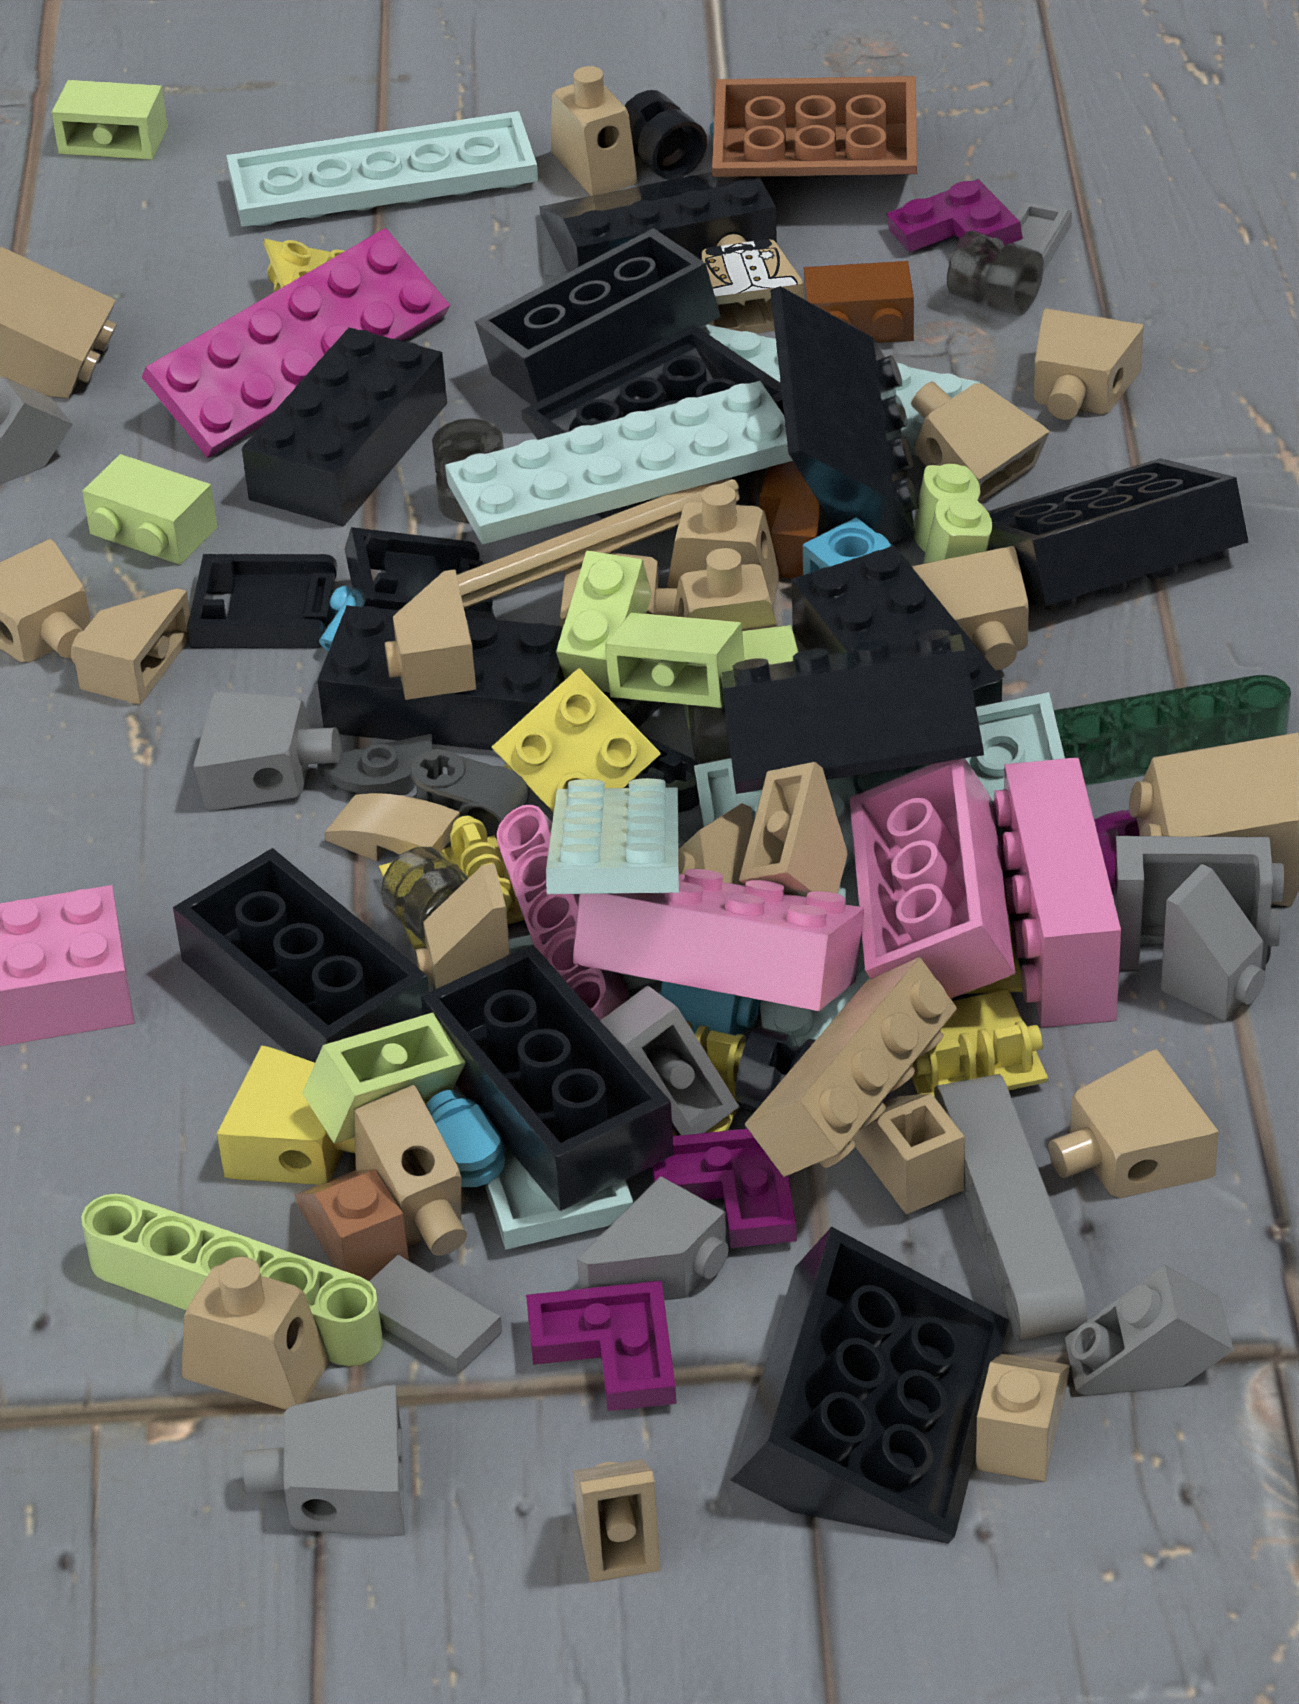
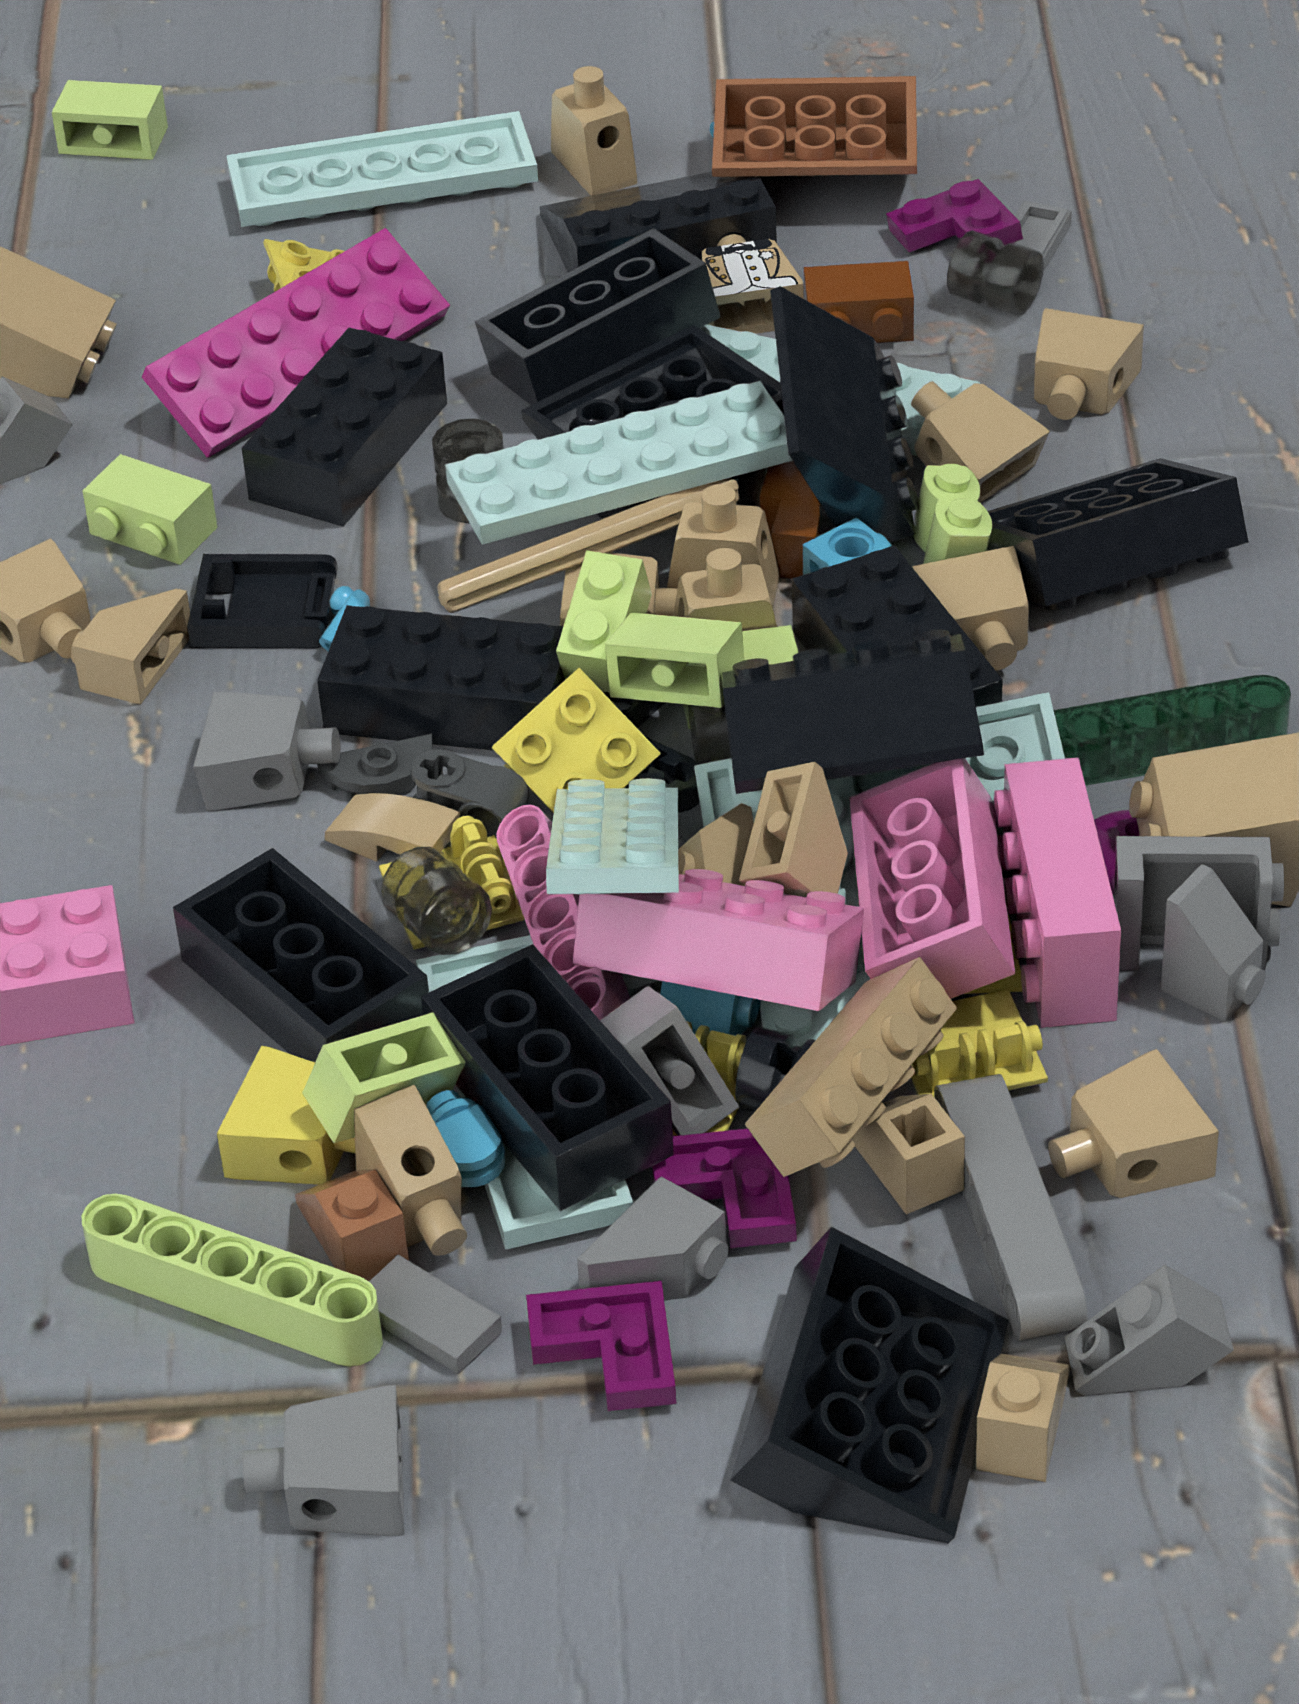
(252, 1337): tan torso -> none
(406, 567): black container -> none
(432, 642): tan slope -> none
(465, 930): tan slope -> none
(617, 1519): tan slope -> none
(665, 135): black wheel -> none

